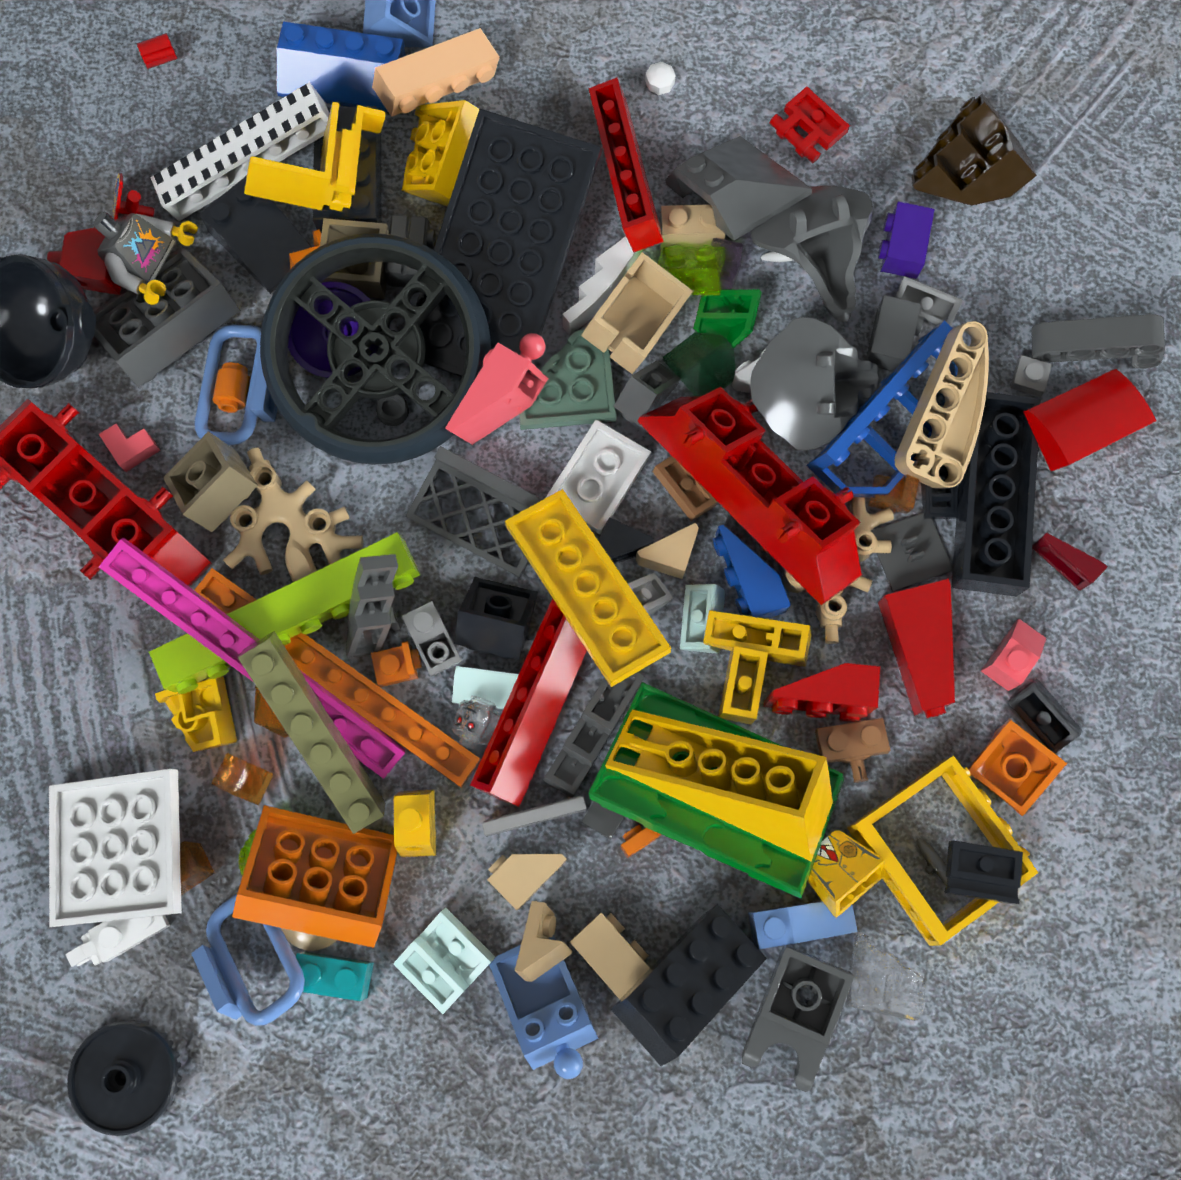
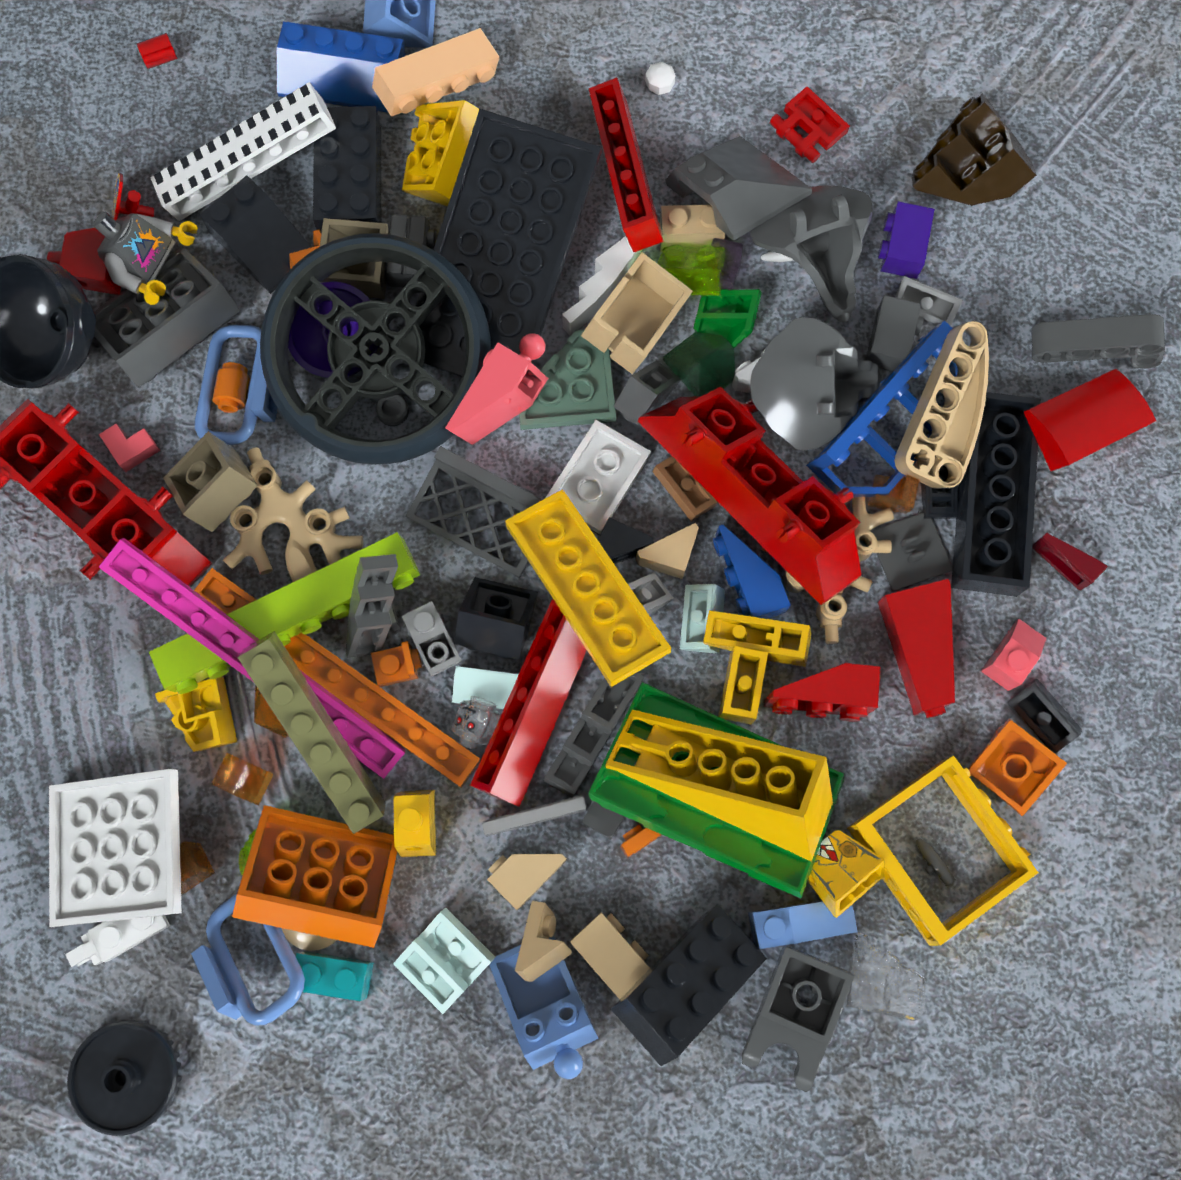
(337, 173): yellow piece -> none
(853, 744): medium nougat plate -> none
(983, 872): black plate -> none
(1030, 376): light grey plate -> none

